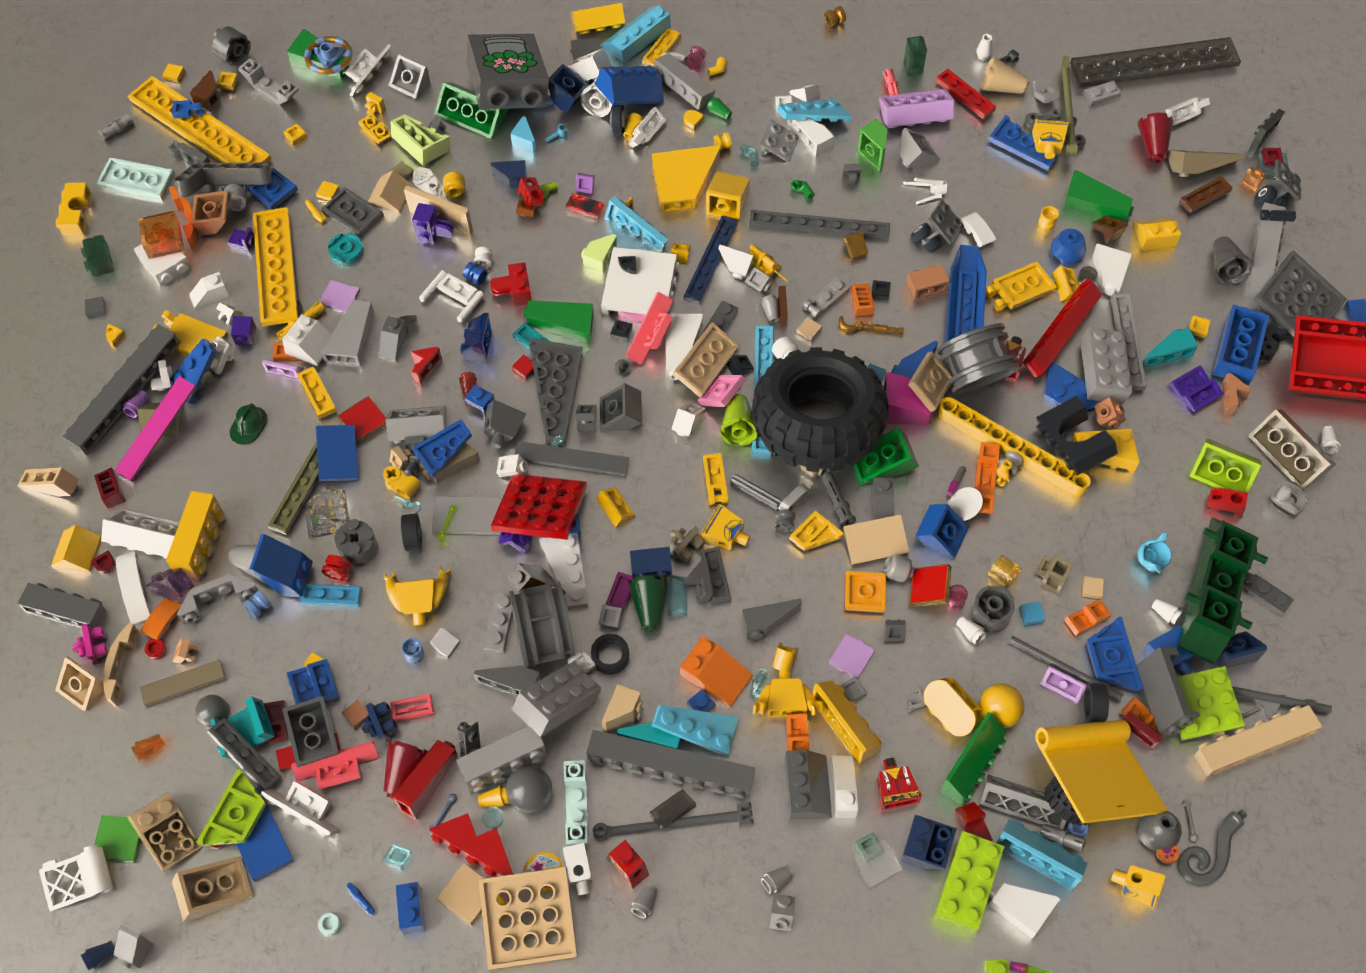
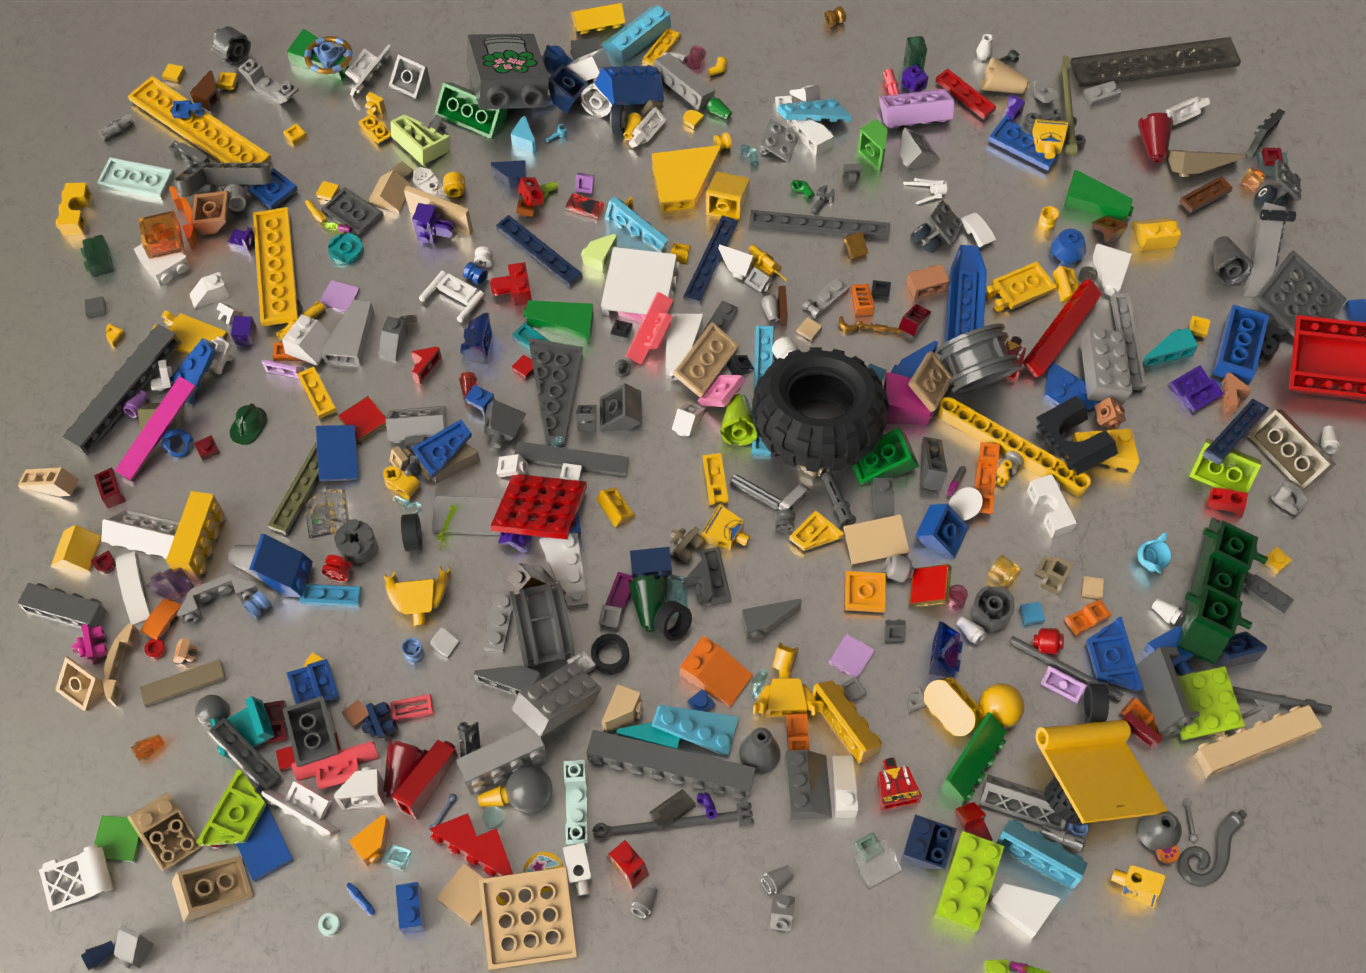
(186, 437): none -> blue piece
(206, 447): none -> dark red plate
(338, 227): none -> piece
(361, 790): none -> white slope
(372, 840): none -> light orange slope
(539, 251): none -> dark blue tile
(554, 57): none -> blue piece
(571, 472): none -> white plate
(628, 264): black tile -> none
(650, 105): none -> dark tan tile
(663, 616): none -> black tyre
(705, 798): none -> dark purple arm
(760, 751): none -> dark grey cone
(822, 198): none -> dark grey bar
(914, 79): none -> dark purple brick
(914, 319): none -> dark red slope
(933, 464): none -> dark grey slope
(945, 651): none -> clear blue slope
(1015, 107): none -> dark purple bracket
(1047, 491): none -> white arch
(1049, 641): none -> red head
(1235, 431): none -> dark blue tile
(1277, 560): none -> yellow plate

